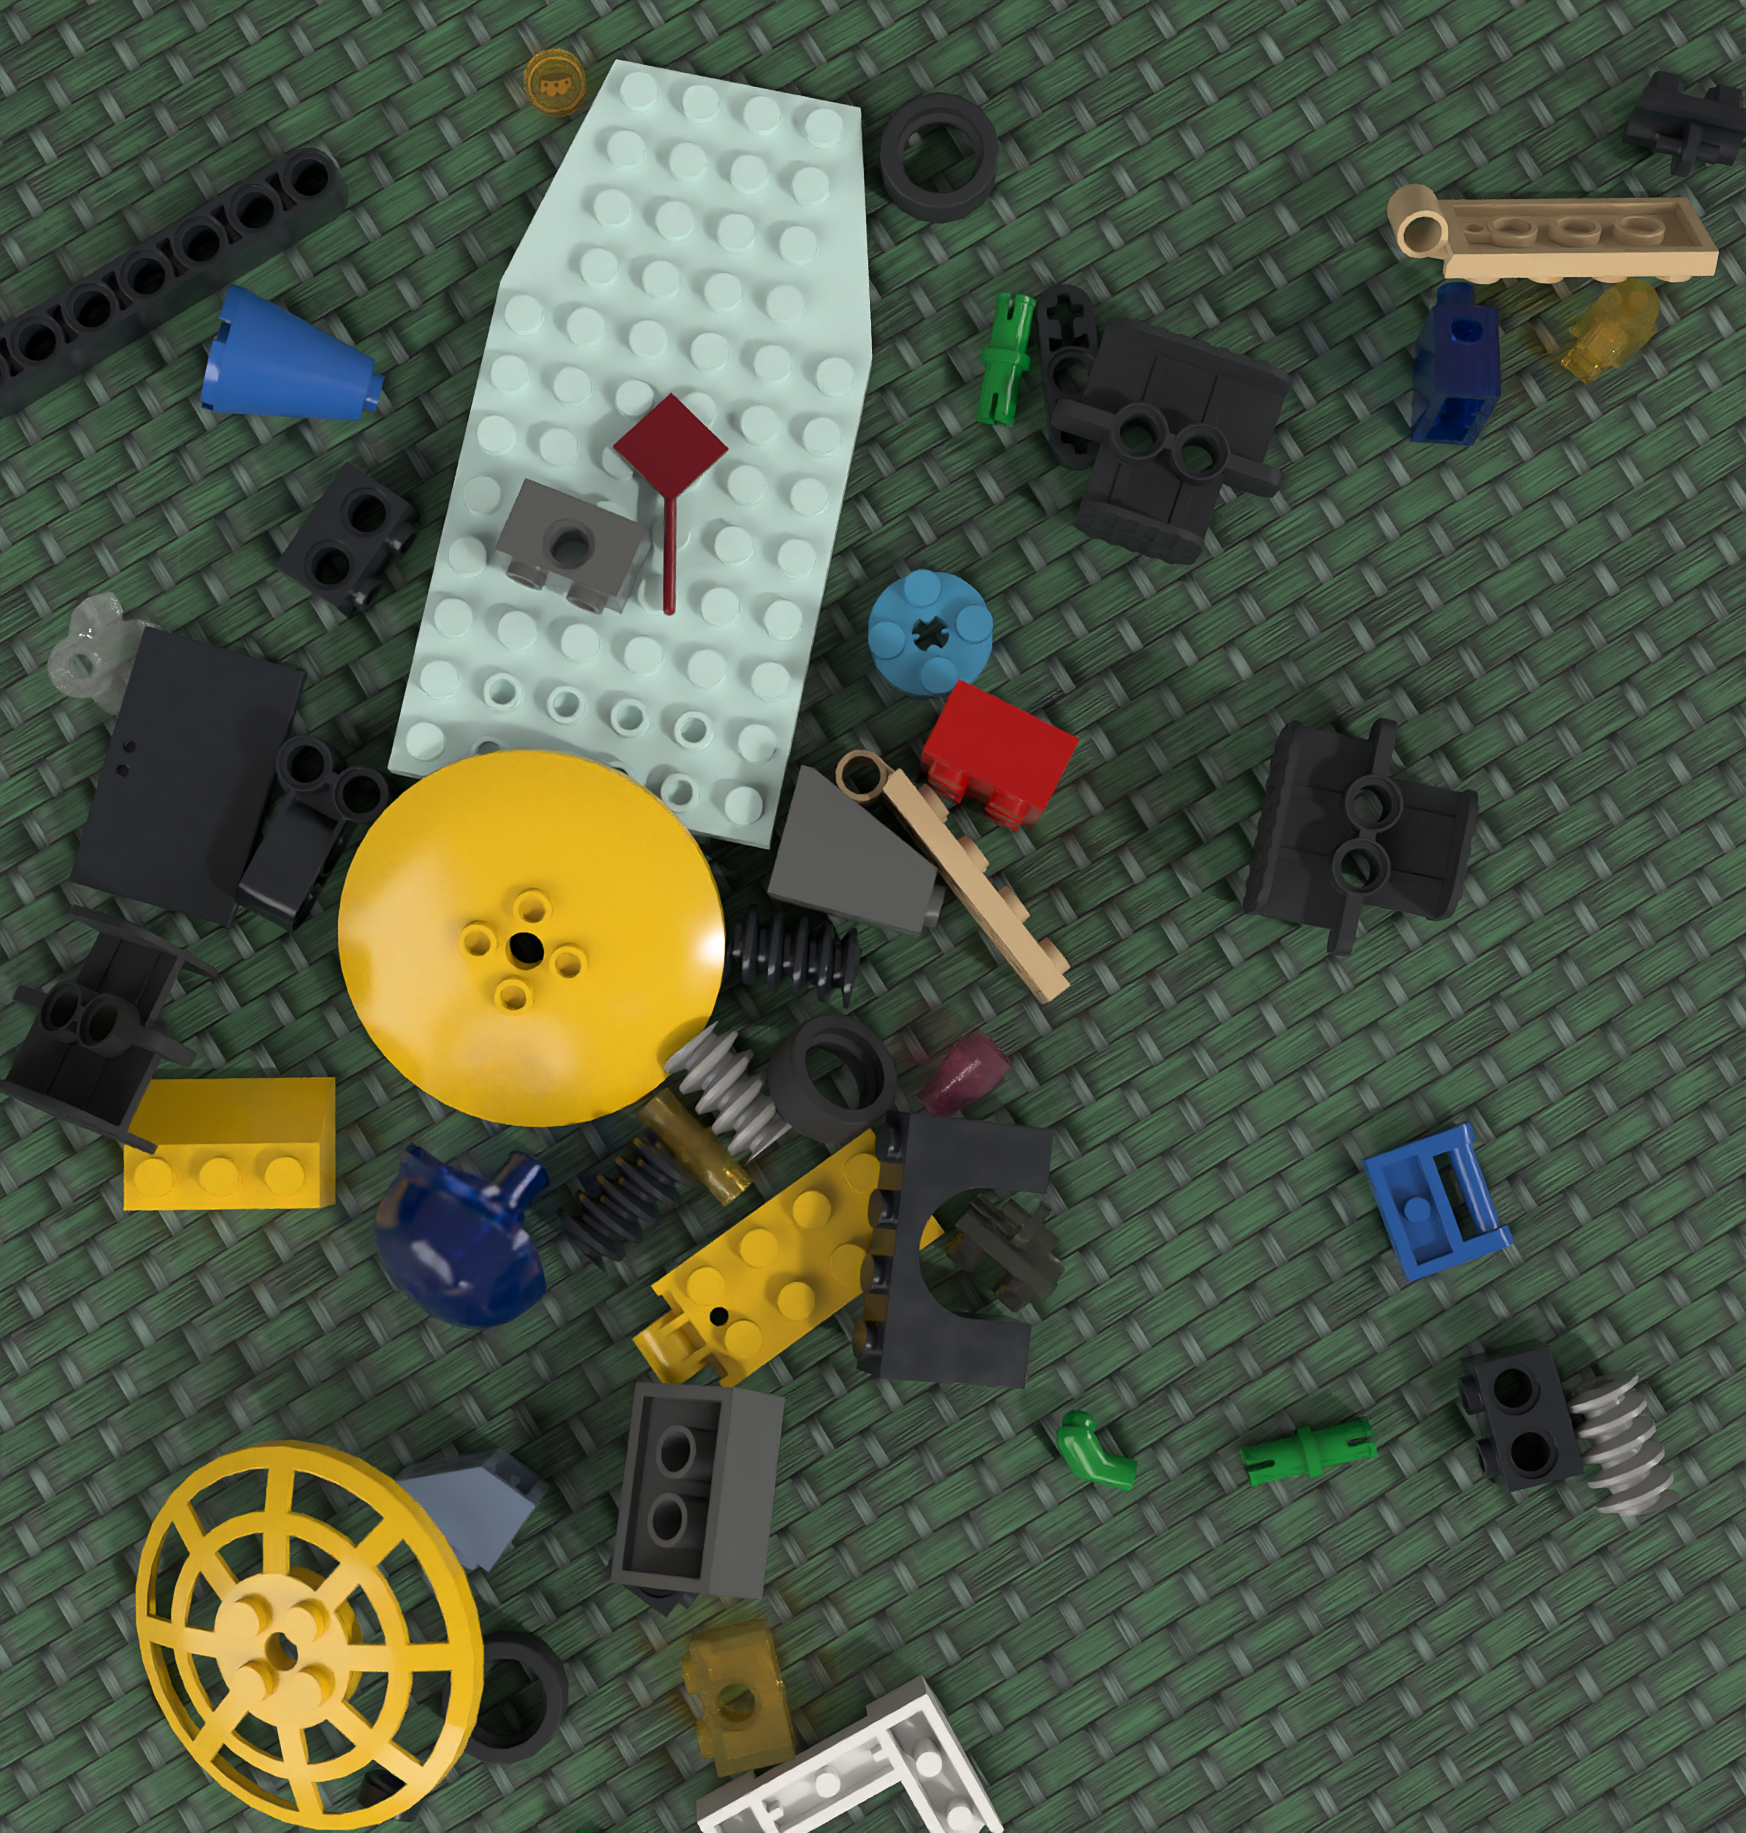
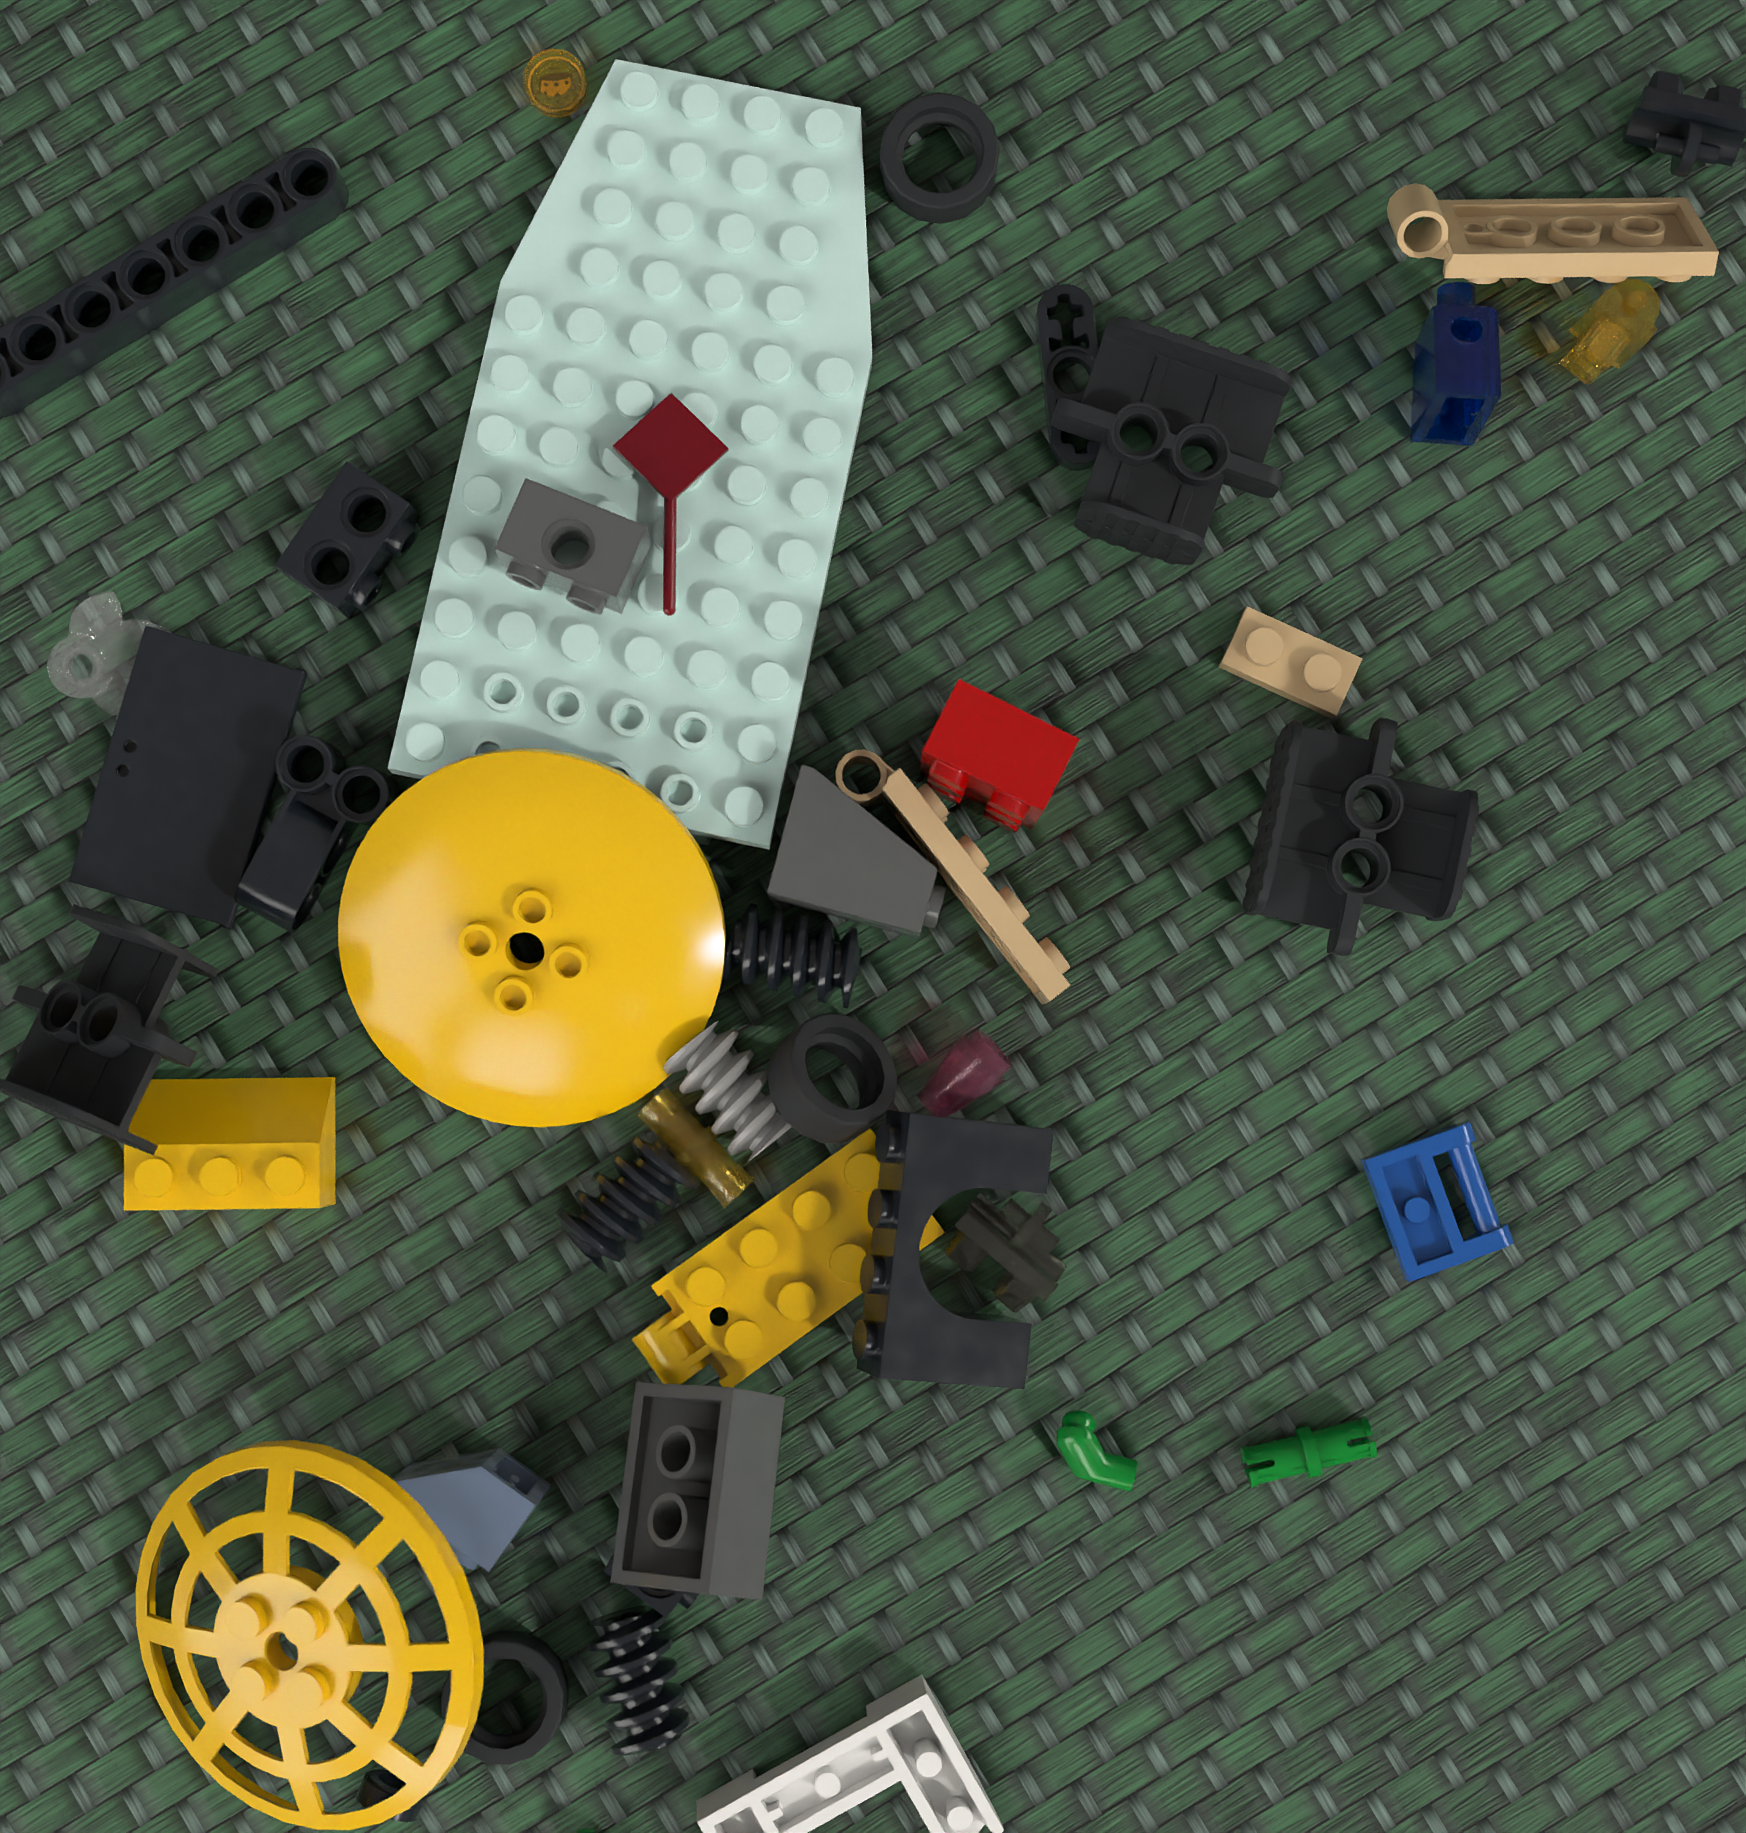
(284, 366): blue cone -> none
(460, 1238): clear blue piece -> none
(640, 1679): none -> black piece
(748, 1737): clear yellow brick -> none
(926, 598): dark azure plate -> none
(1005, 360): green pin -> none
(1290, 662): none -> tan plate
(1535, 1408): black brick -> none
(1622, 1445): light grey piece -> none

